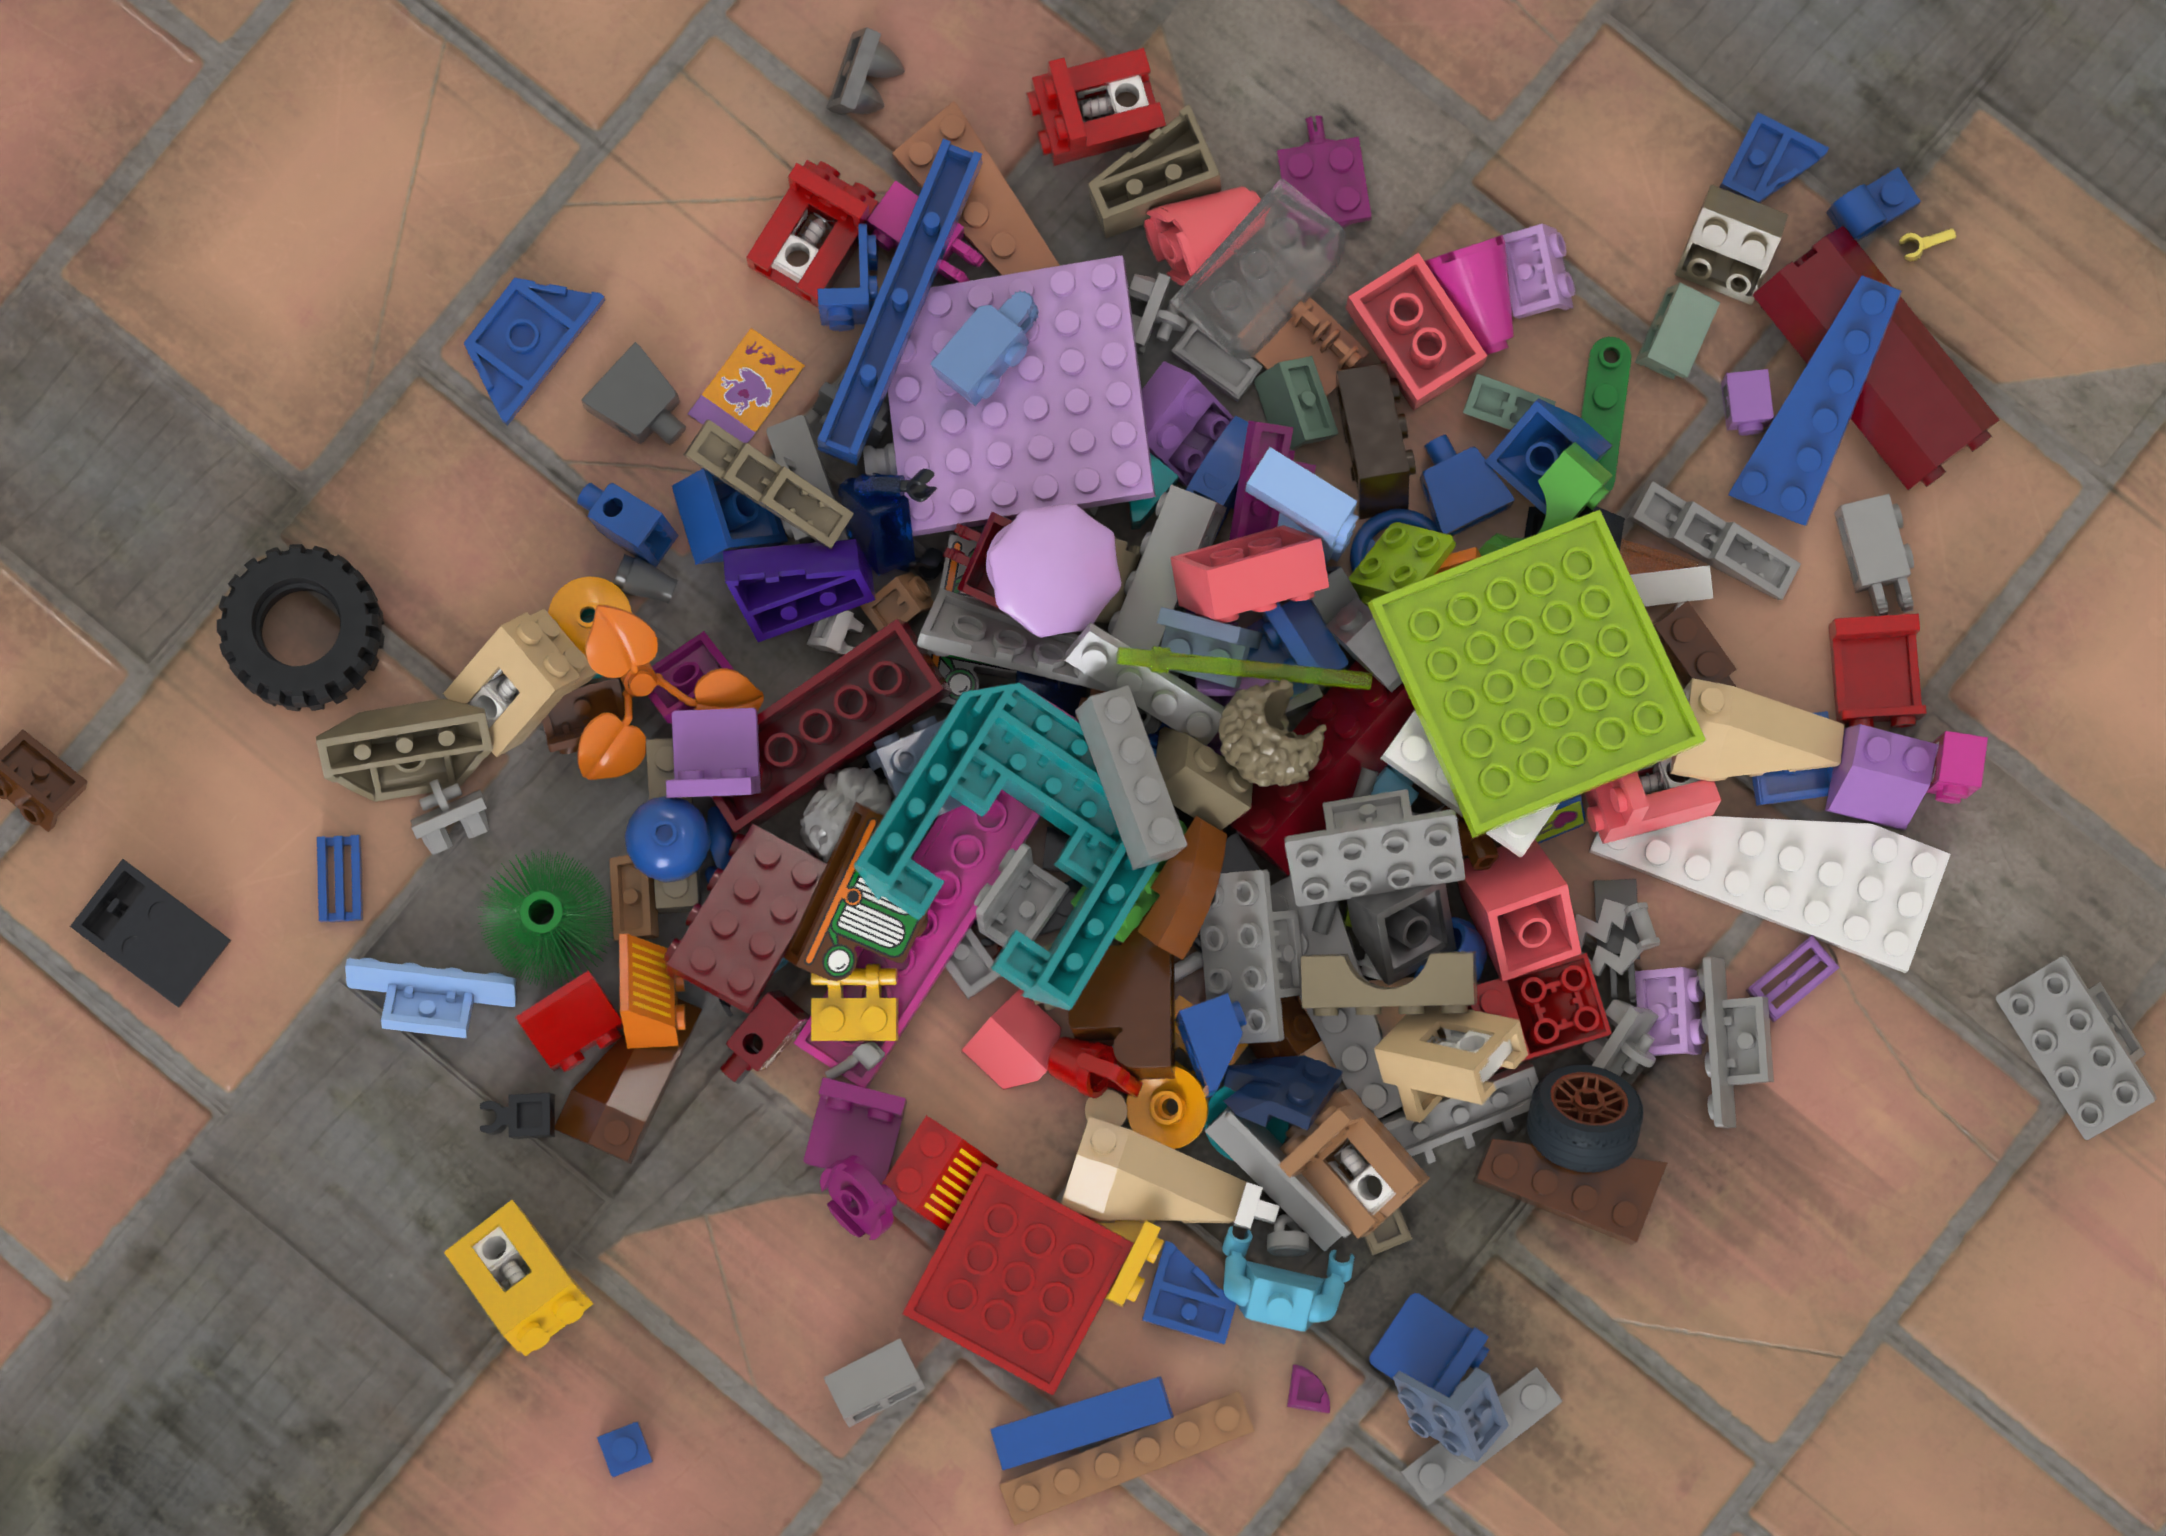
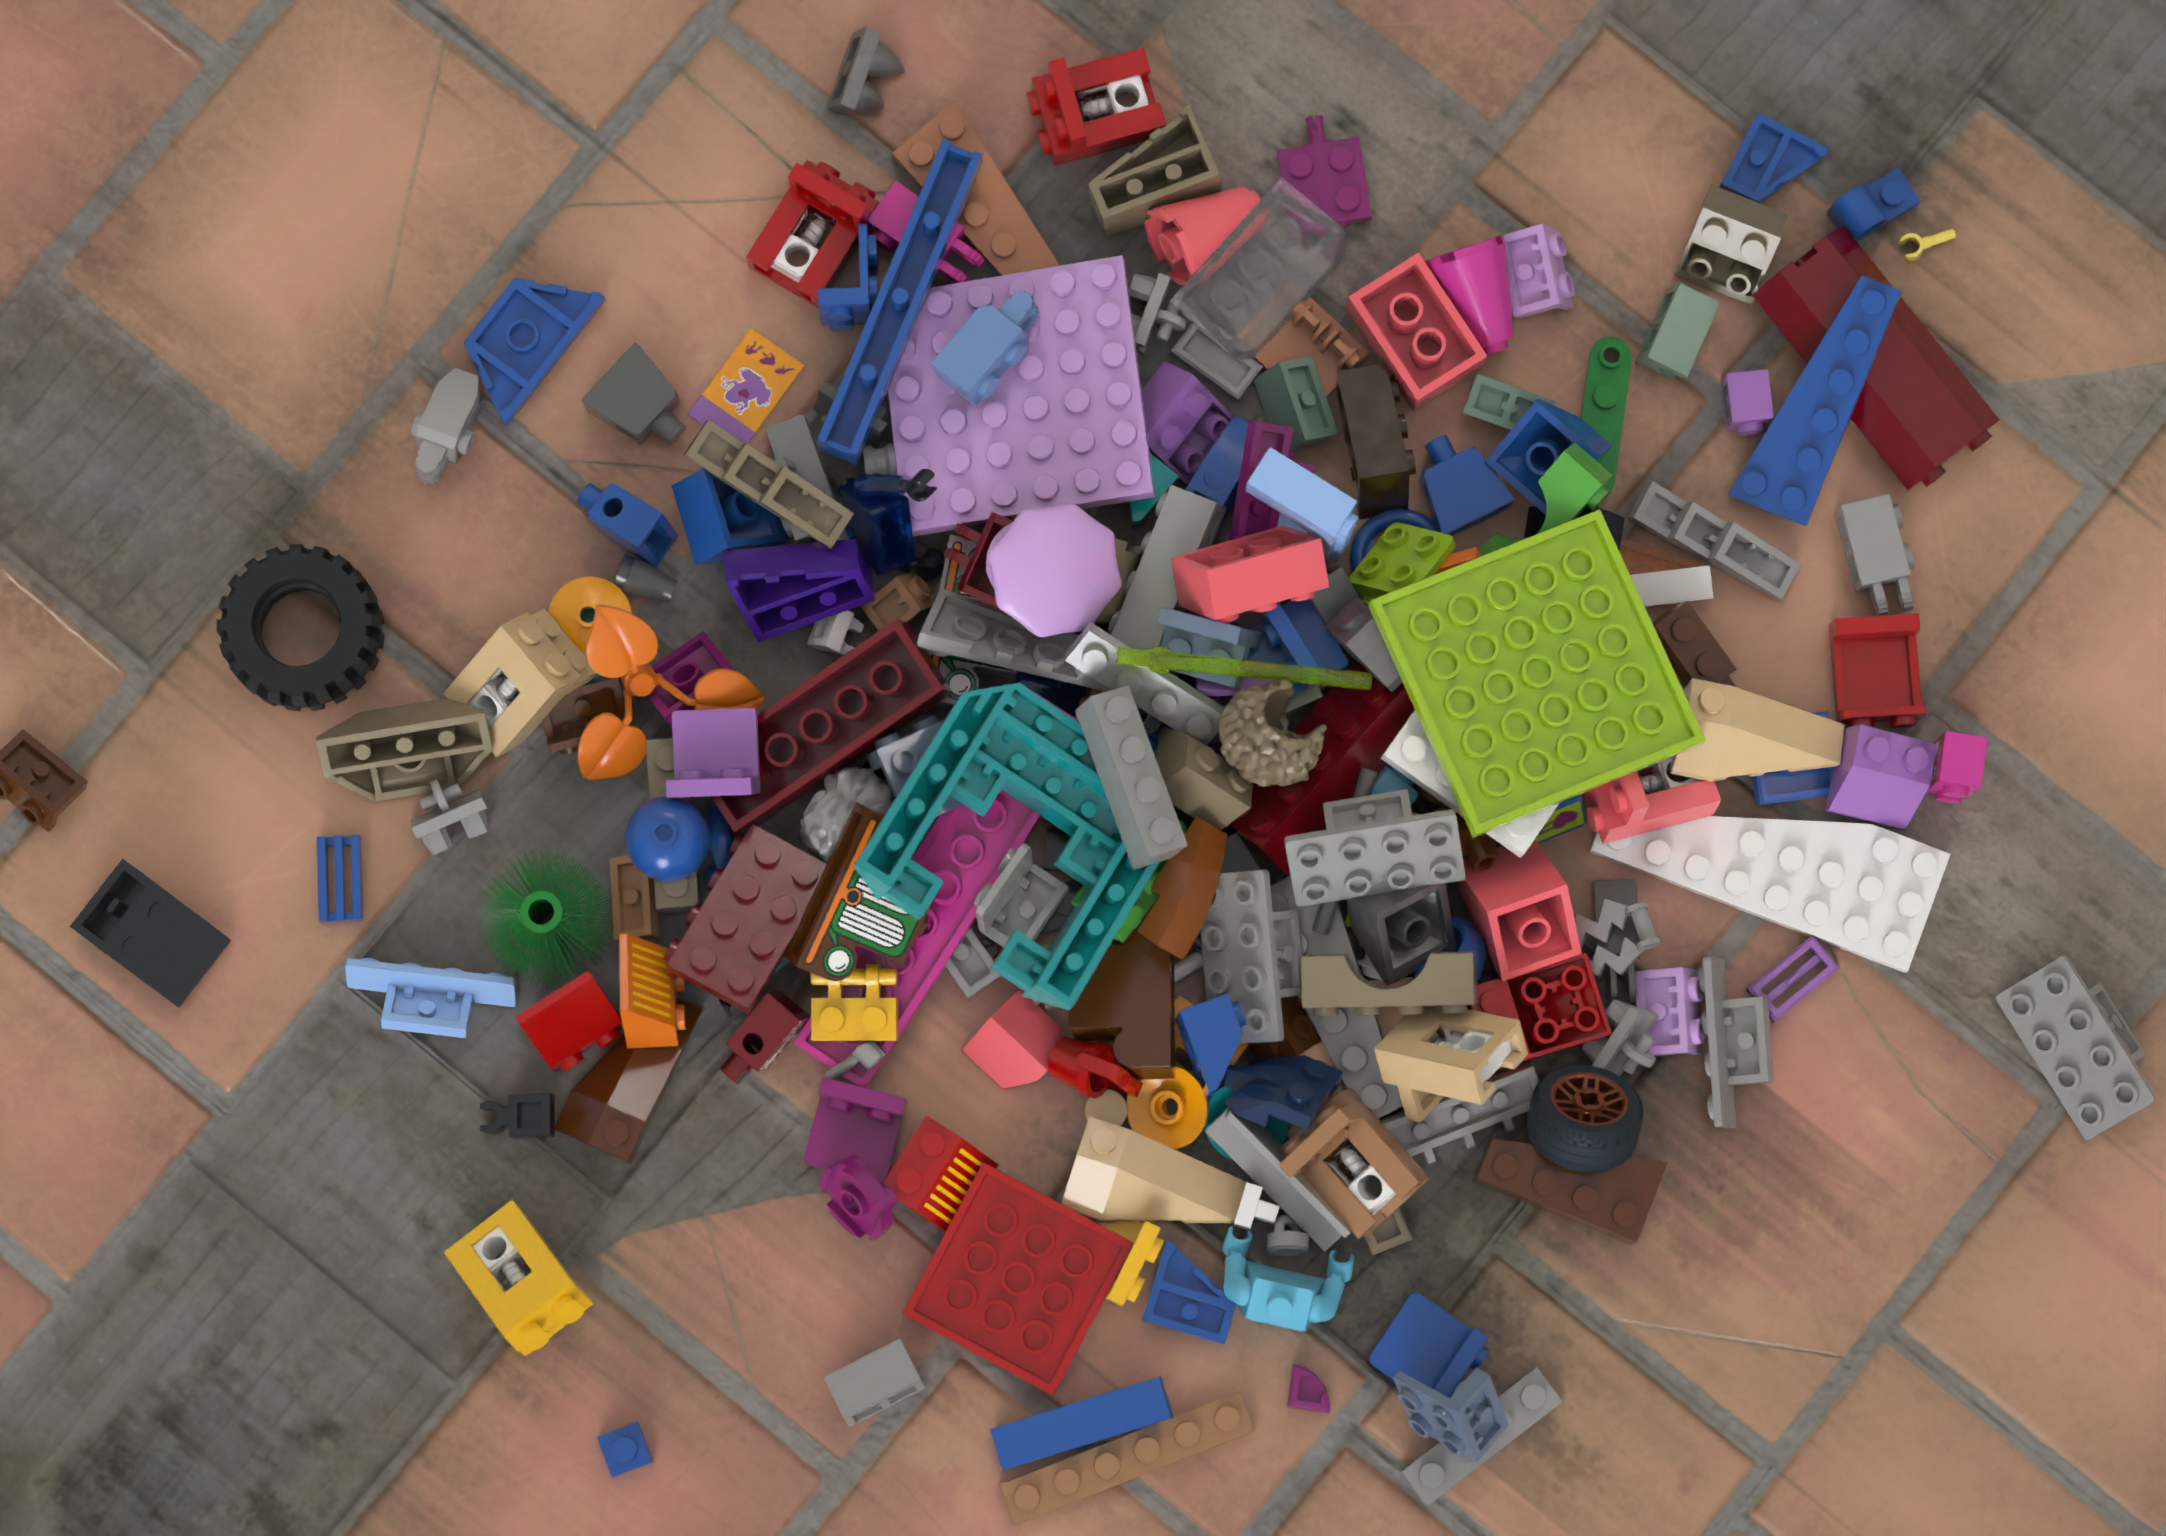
(446, 424): none -> light grey hinge

